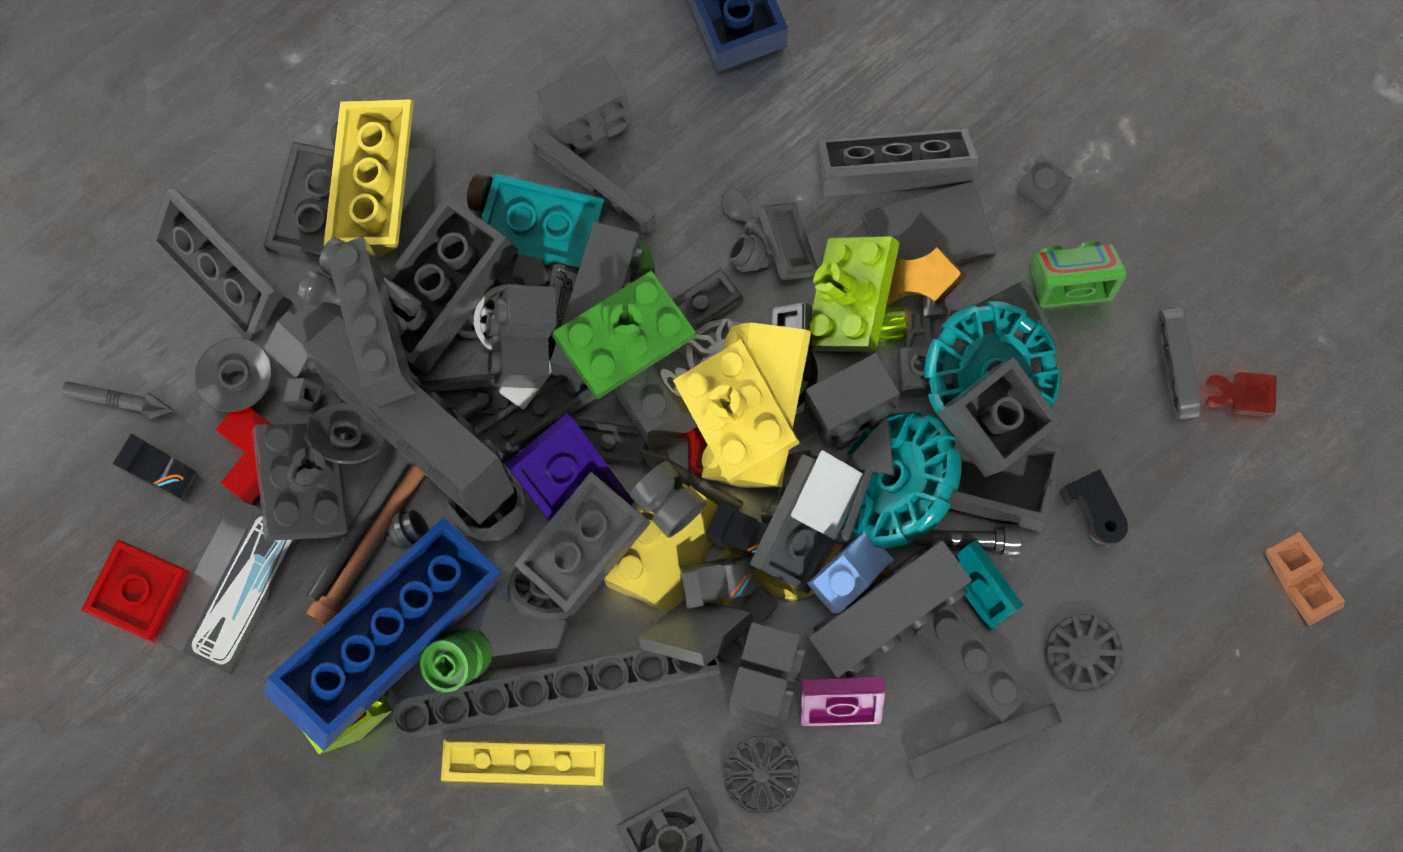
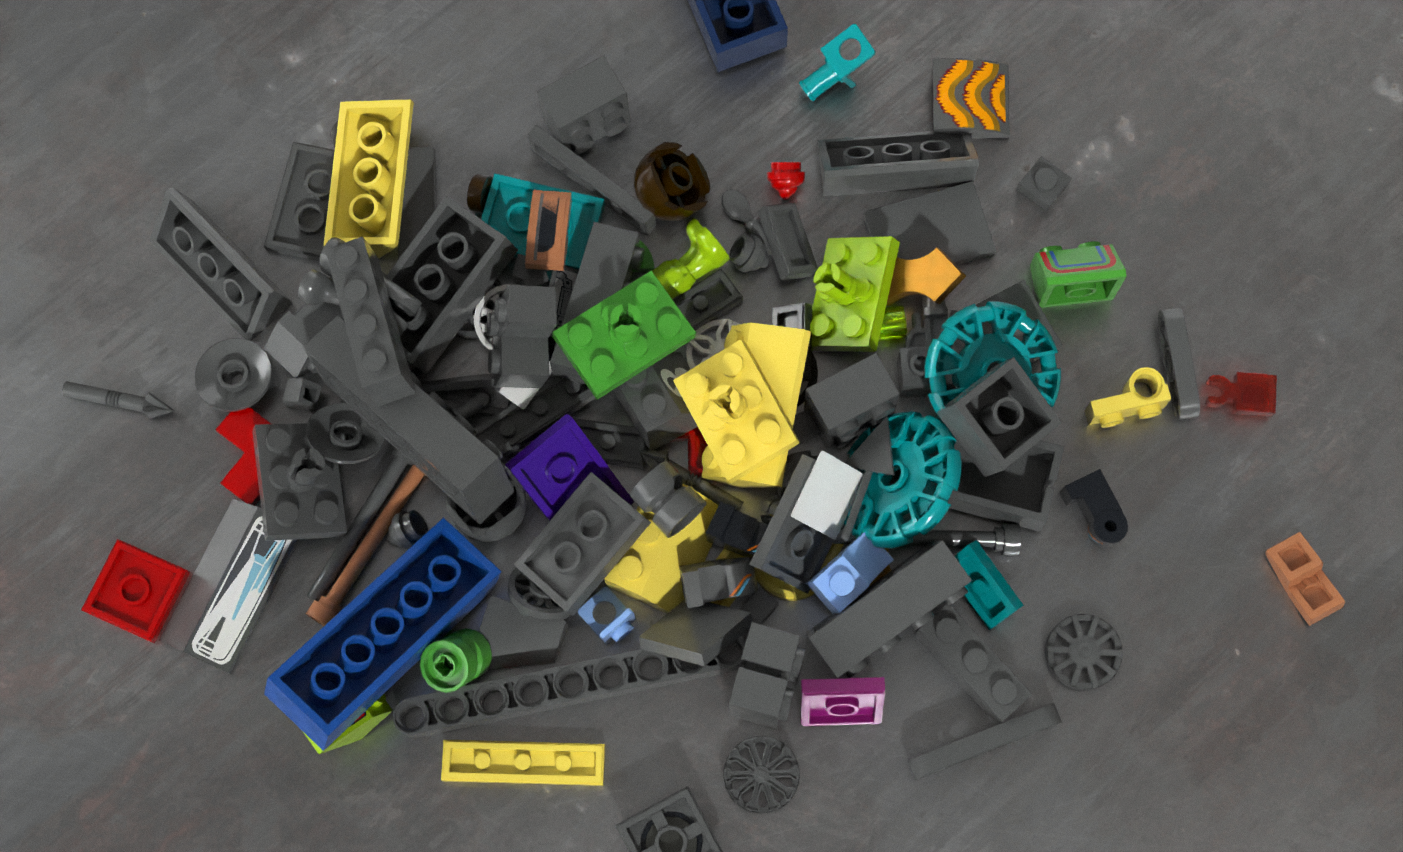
(154, 467): black leg -> none
(548, 230): none -> nougat slope
(619, 627): none -> light blue bracket
(671, 182): none -> dark brown cylinder
(701, 258): none -> lime piece
(786, 178): none -> red plate
(837, 67): none -> teal bracket
(971, 97): none -> slope
(1113, 409): none -> light yellow plate

